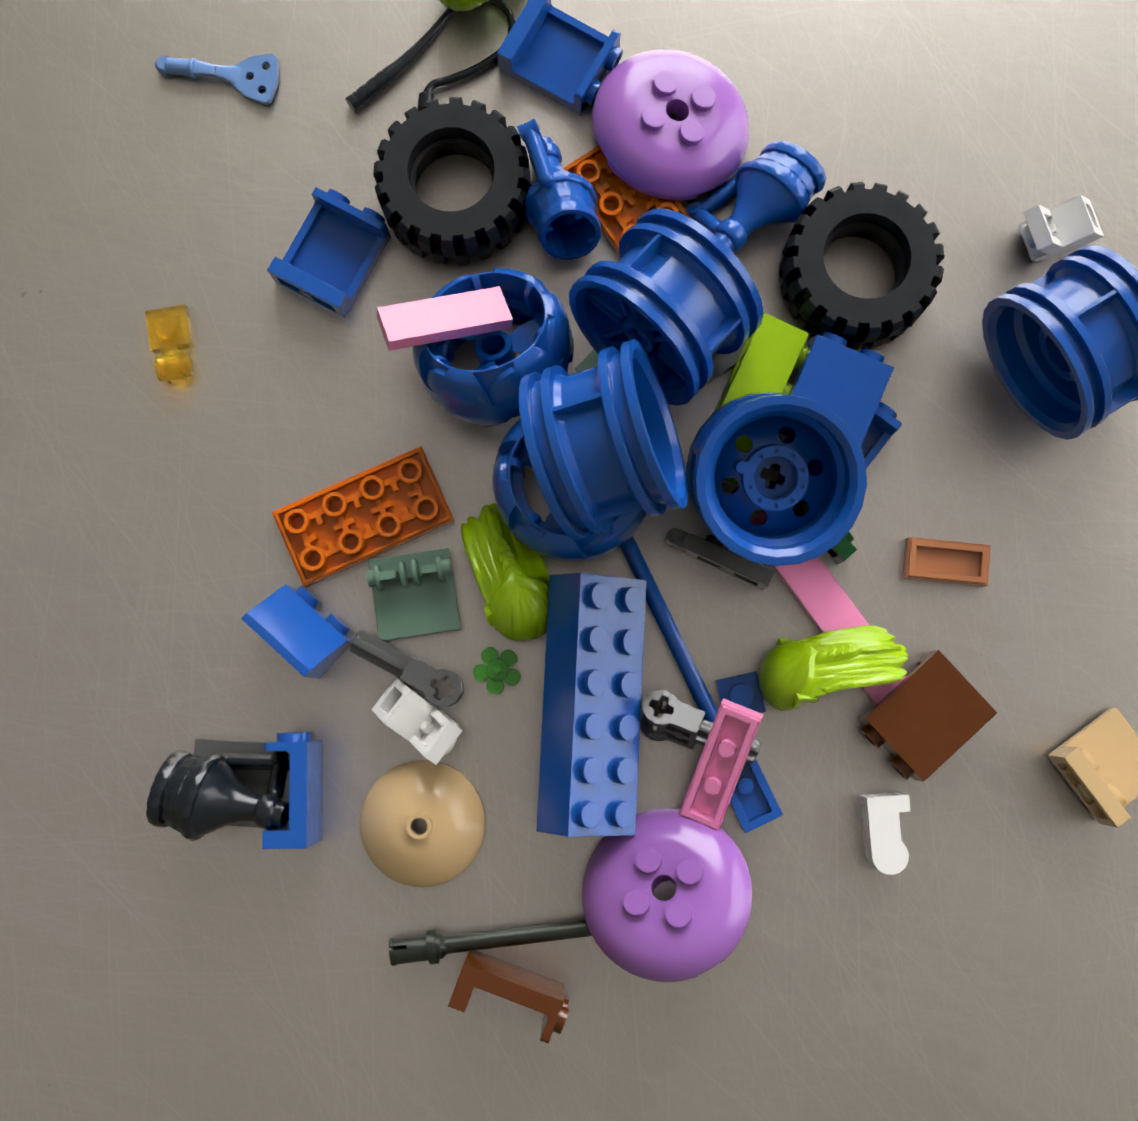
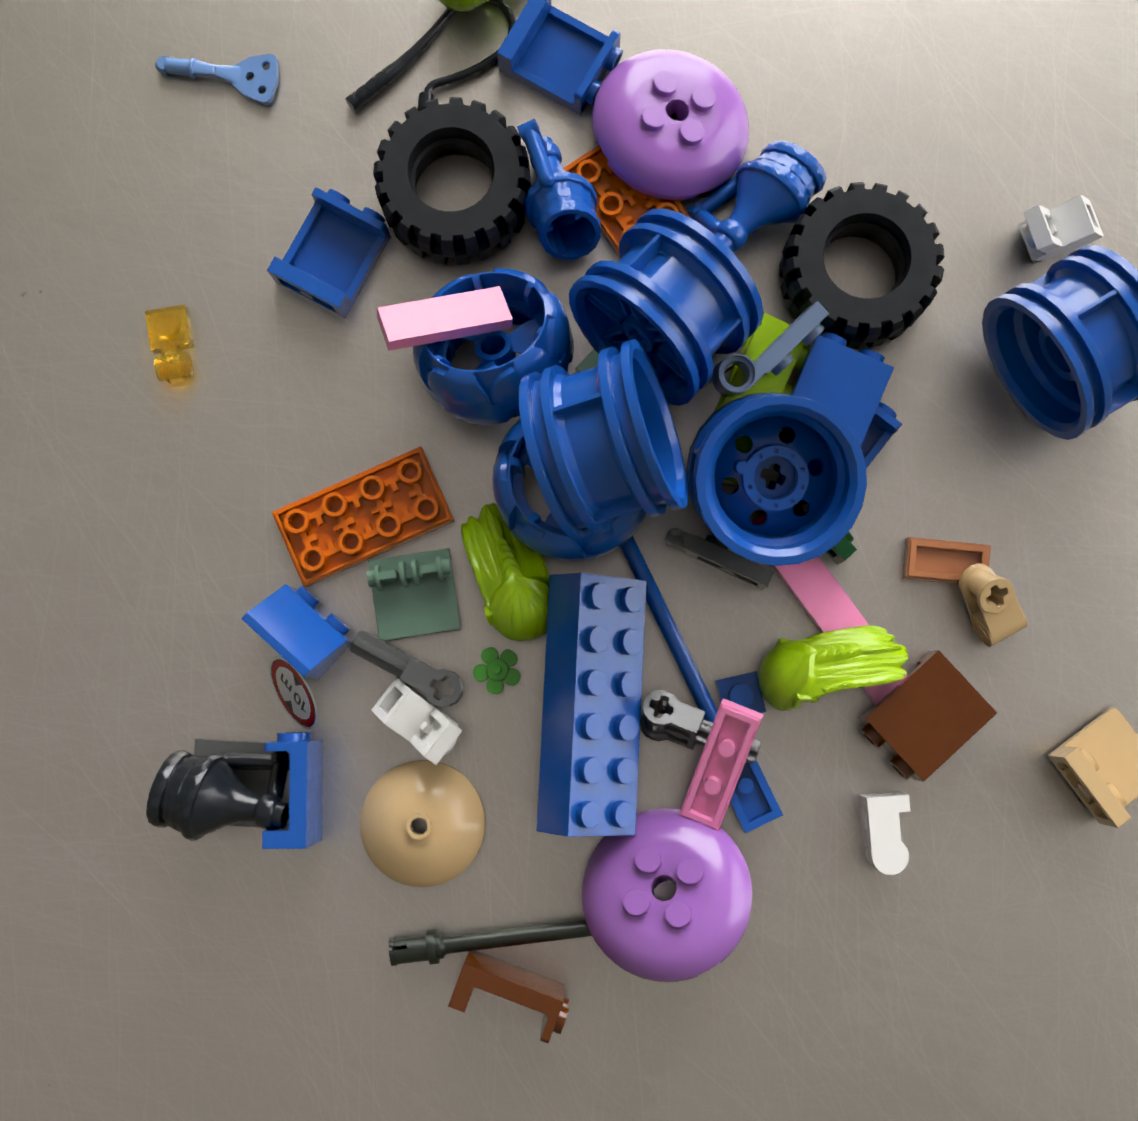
(293, 693): none -> sticker
(775, 356): none -> sand blue plate
(991, 604): none -> tan piece

